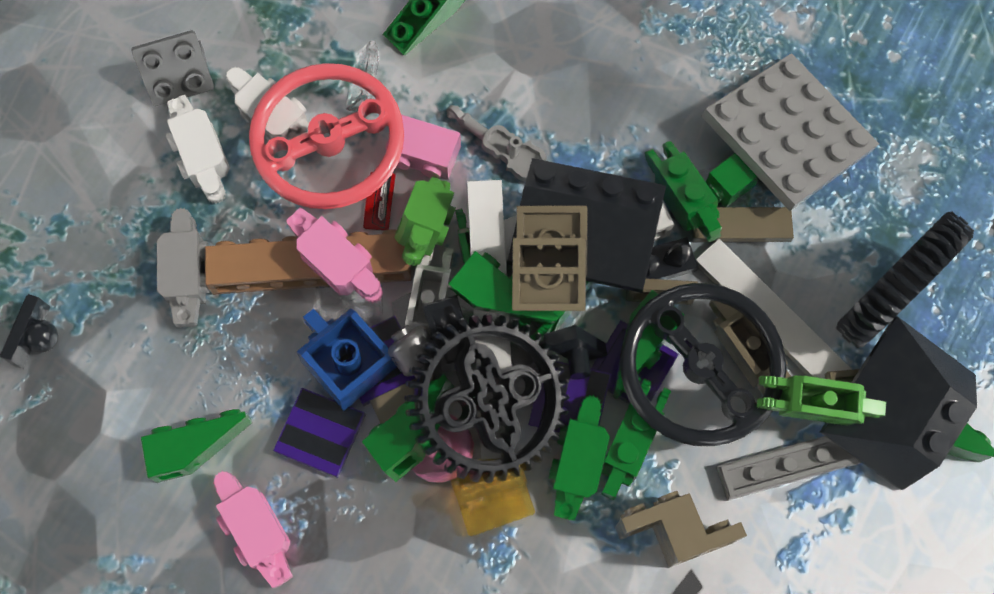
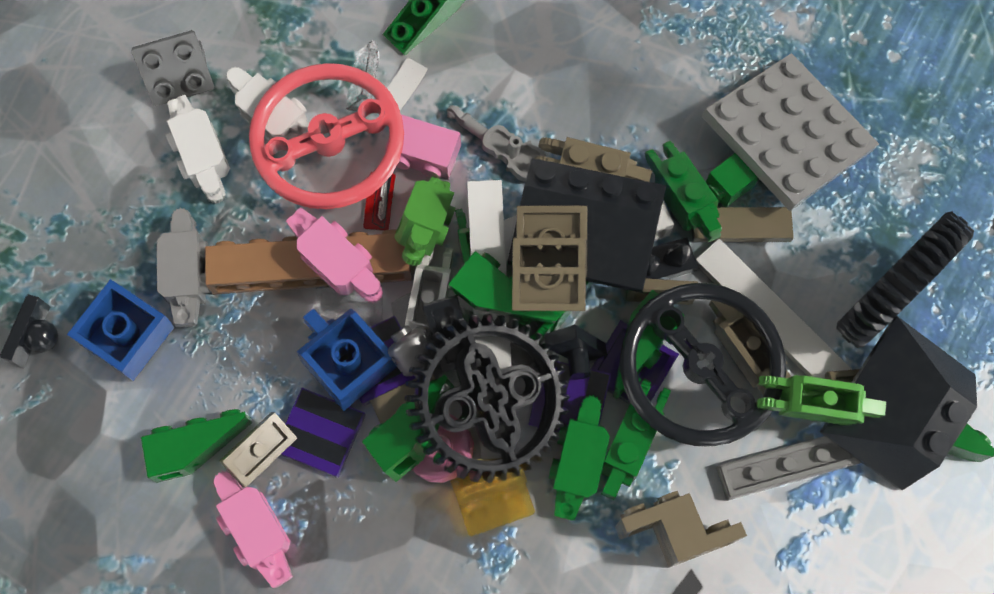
(121, 329): none -> blue brick
(258, 449): none -> tile
(406, 81): none -> white sticker
(593, 157): none -> dark tan hinge

